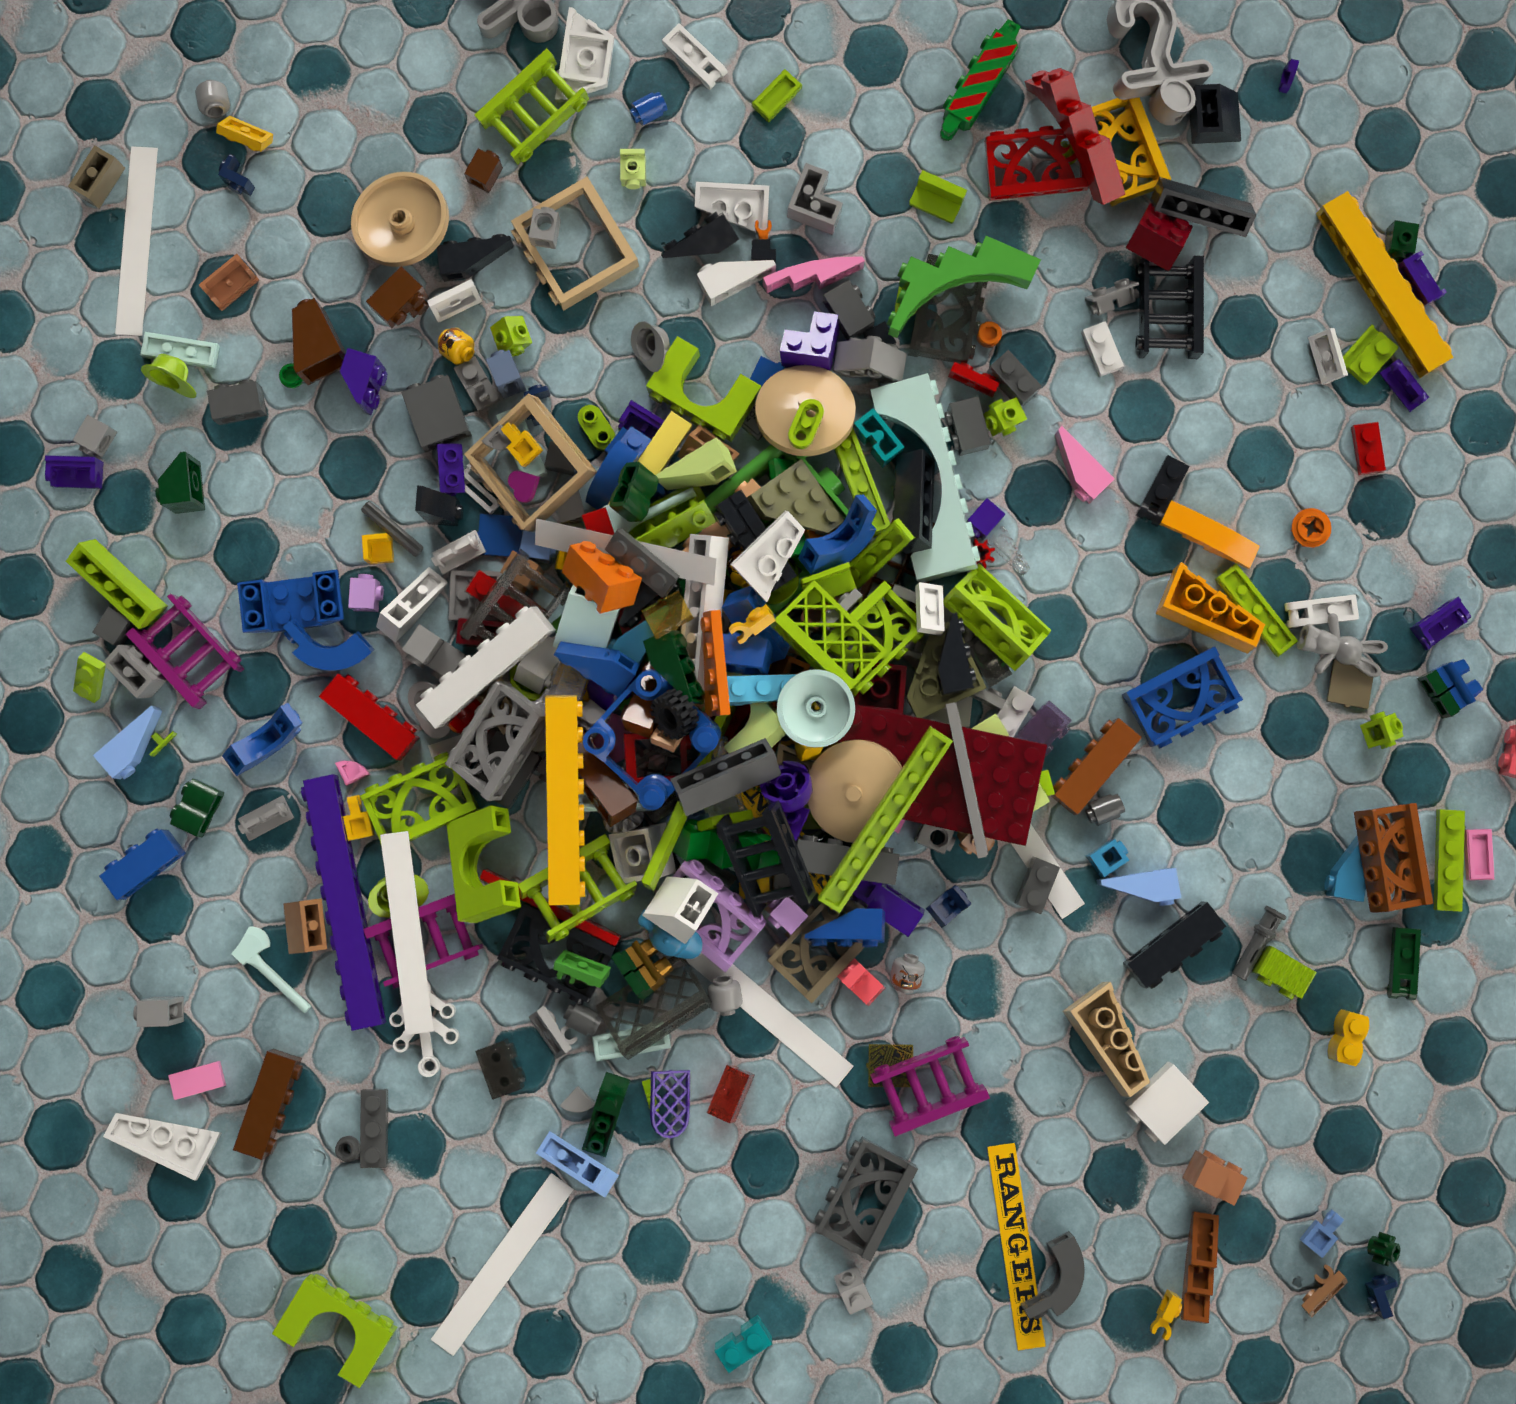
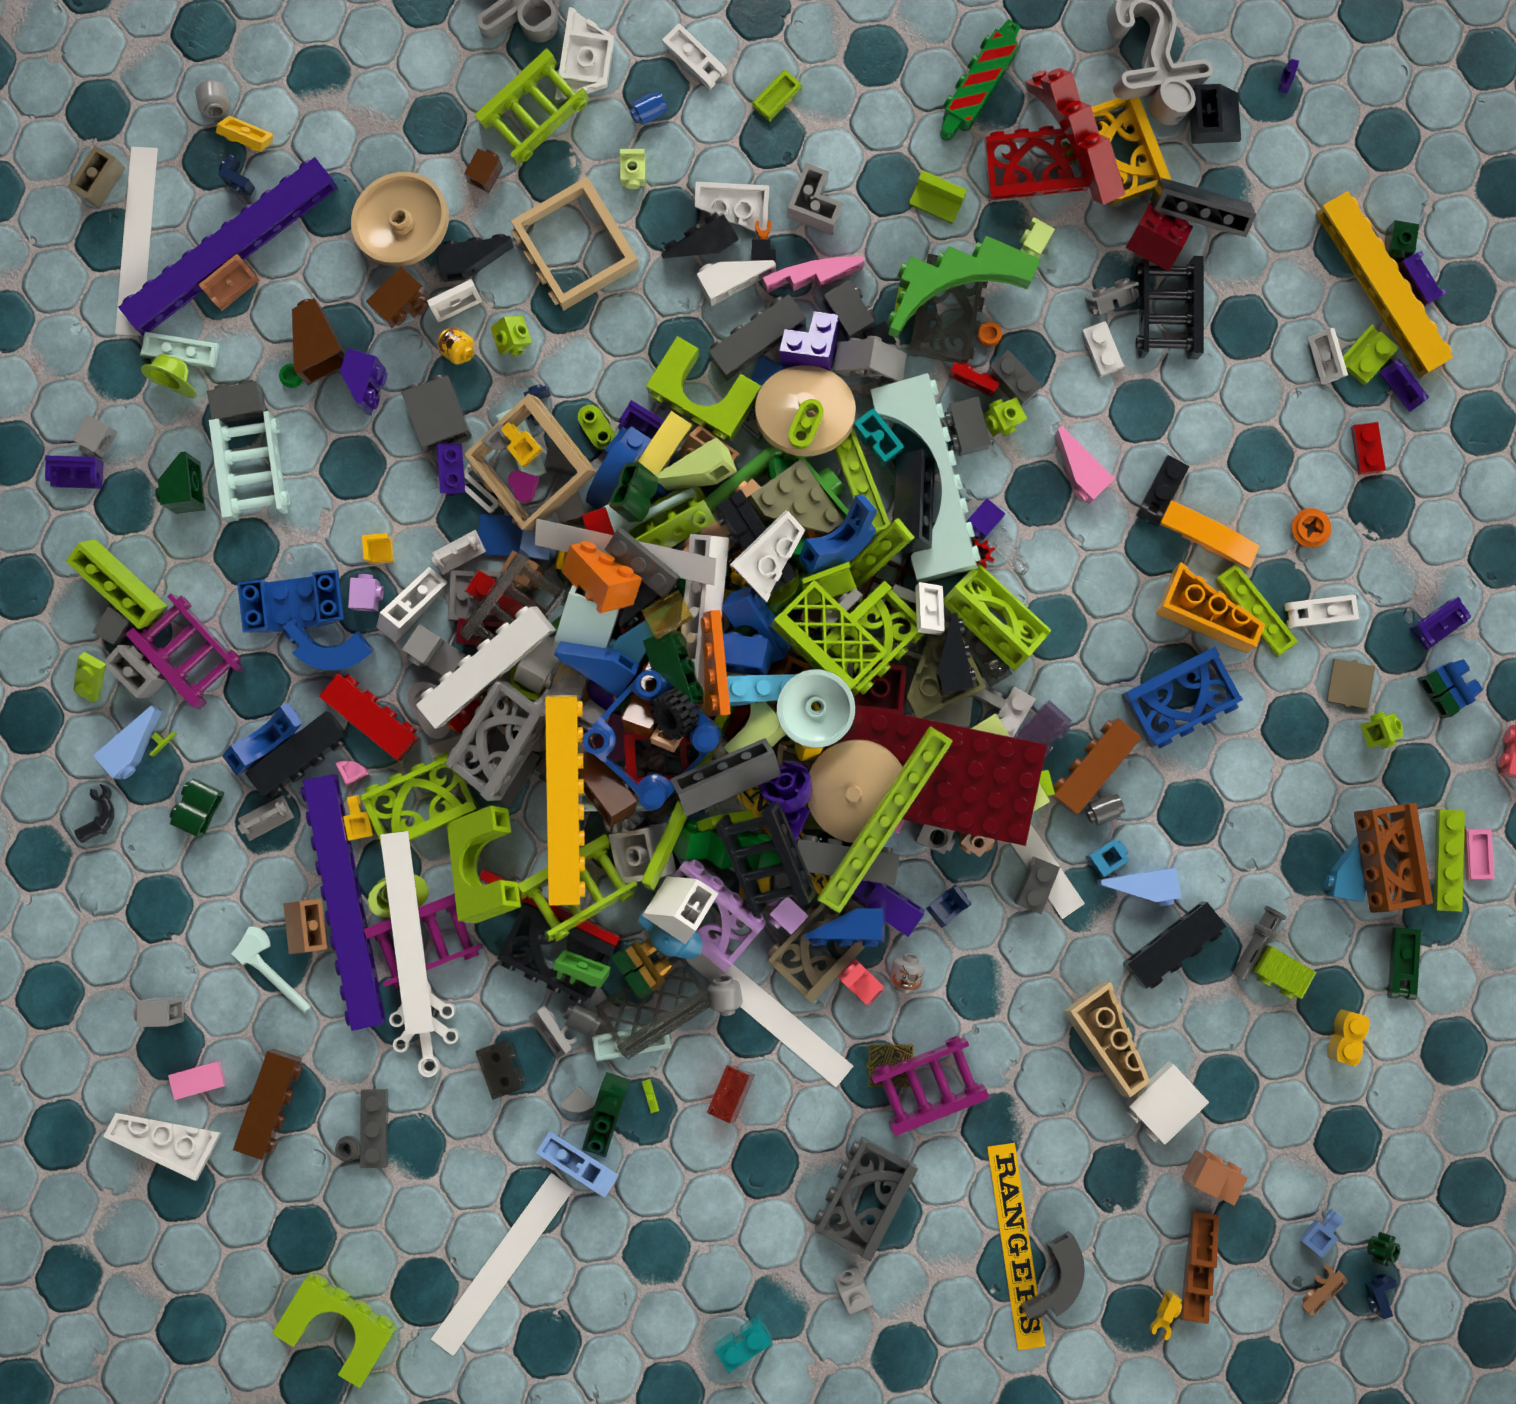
(103, 821): none -> black piece
(141, 863): blue brick -> none
(225, 458): none -> light aqua fence
(239, 236): none -> dark purple brick
(296, 755): none -> black brick
(392, 528): dark grey axle -> none
(438, 507): black slope -> none
(477, 384): light grey plate -> none
(505, 373): sand blue brick -> none
(544, 238): light grey brick -> none
(650, 345): light grey piece -> none
(686, 1106): dark purple window -> none
(755, 622): yellow plate -> none
(757, 337): none -> dark grey brick
(967, 780): light grey tile -> none
(1036, 237): none -> yellowish green brick
(1345, 649): light grey animal -> none

